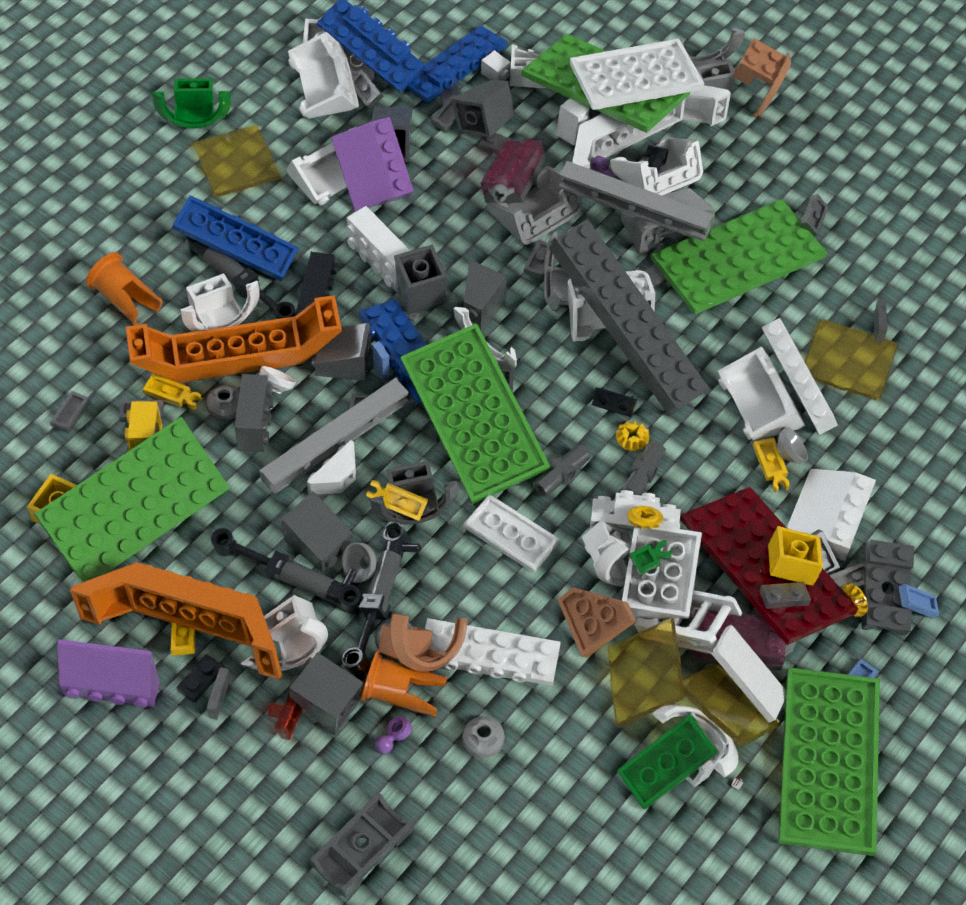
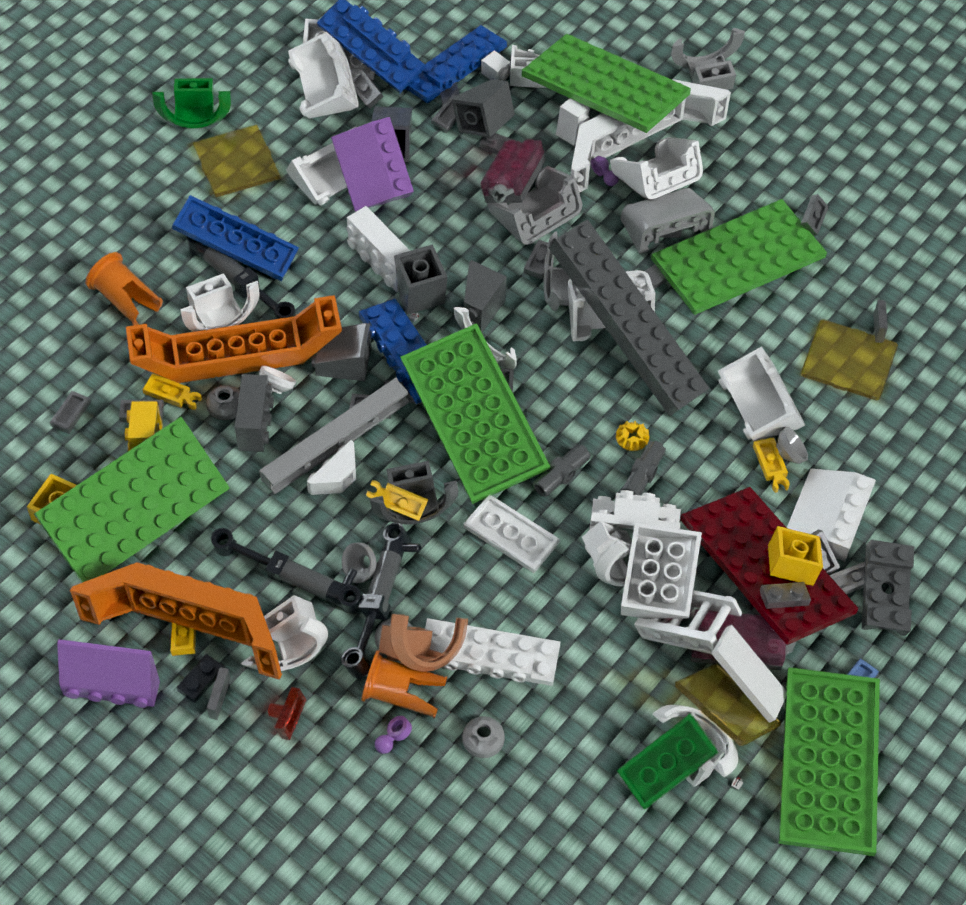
(316, 532): dark grey slope -> none
(317, 279): black hinge -> none
(326, 692): dark grey slope -> none
(343, 862): dark grey piece -> none
(381, 361): medium blue tile -> none
(594, 618): nougat plate -> none
(614, 402): black hinge -> none
(636, 74): white plate -> none
(636, 201): light grey tile -> none
(645, 517): yellow gear -> none
(645, 672): clear yellow piece -> none
(647, 559): green plate -> none
(656, 156): black piece -> none
(766, 65): nougat piece -> none
(799, 376): white brick -> none
(857, 598): yellow gear -> none
(918, 601): medium blue tile -> none

